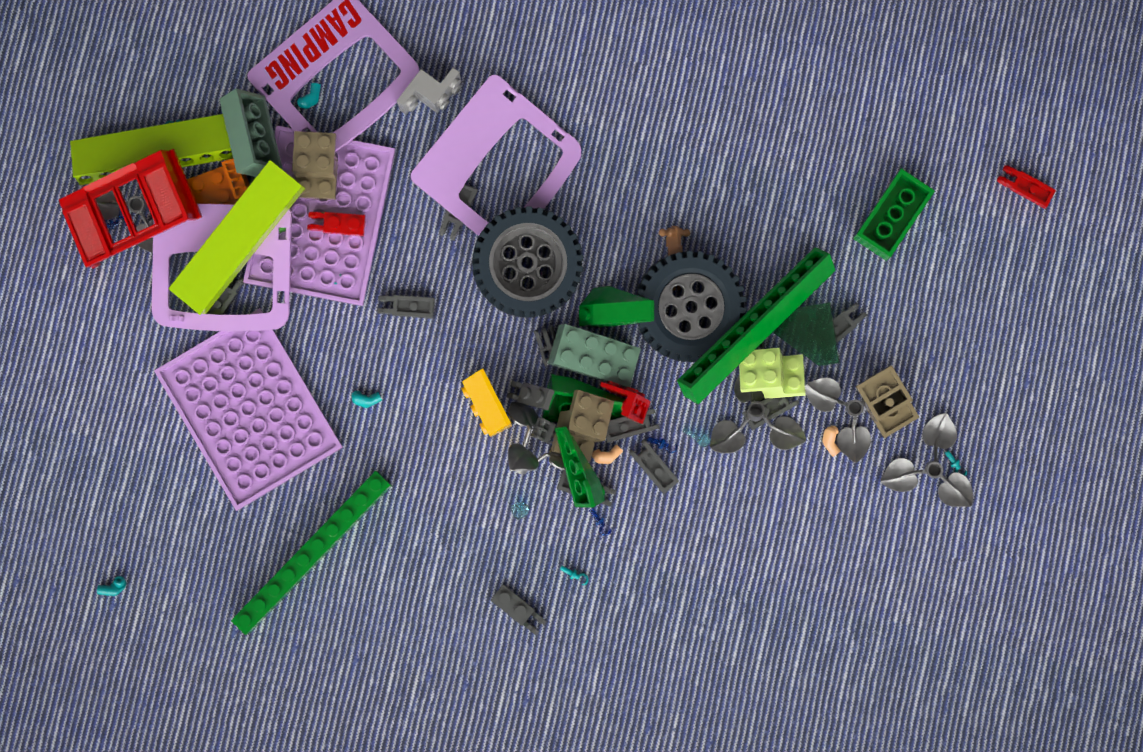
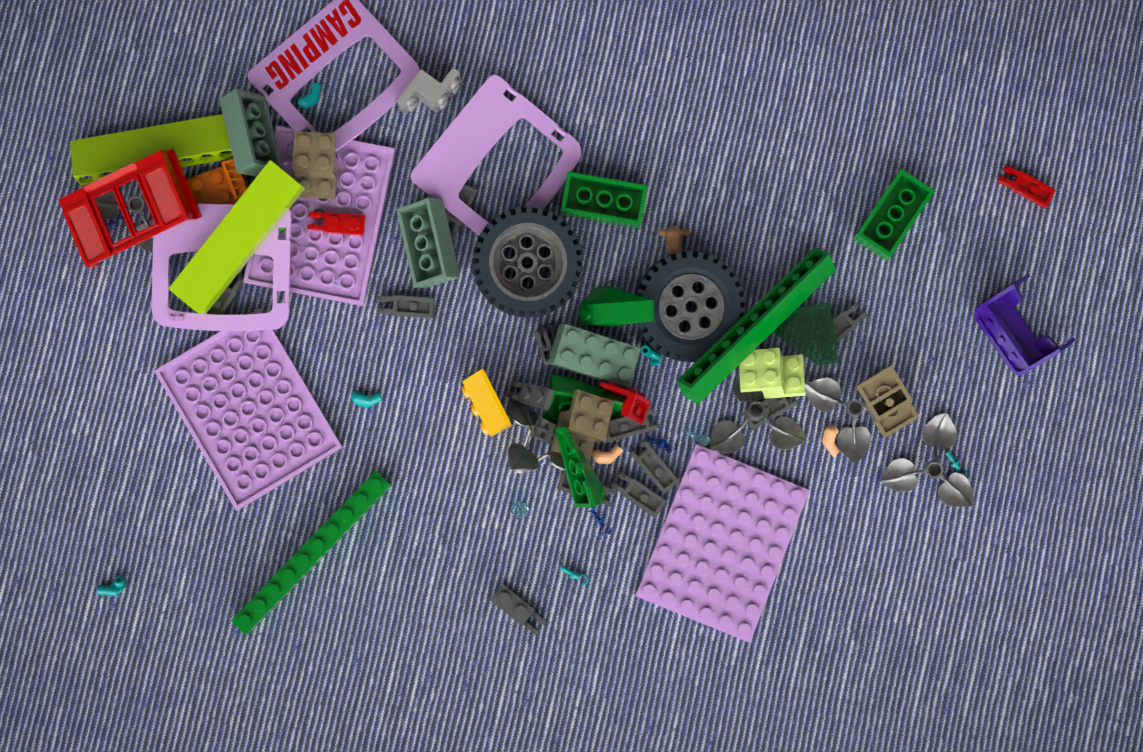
(428, 243): none -> sand green brick
(604, 200): none -> green brick
(640, 495): none -> dark grey hinge
(652, 354): none -> teal arm
(722, 543): none -> lavender plate
(1011, 334): none -> dark purple windscreen

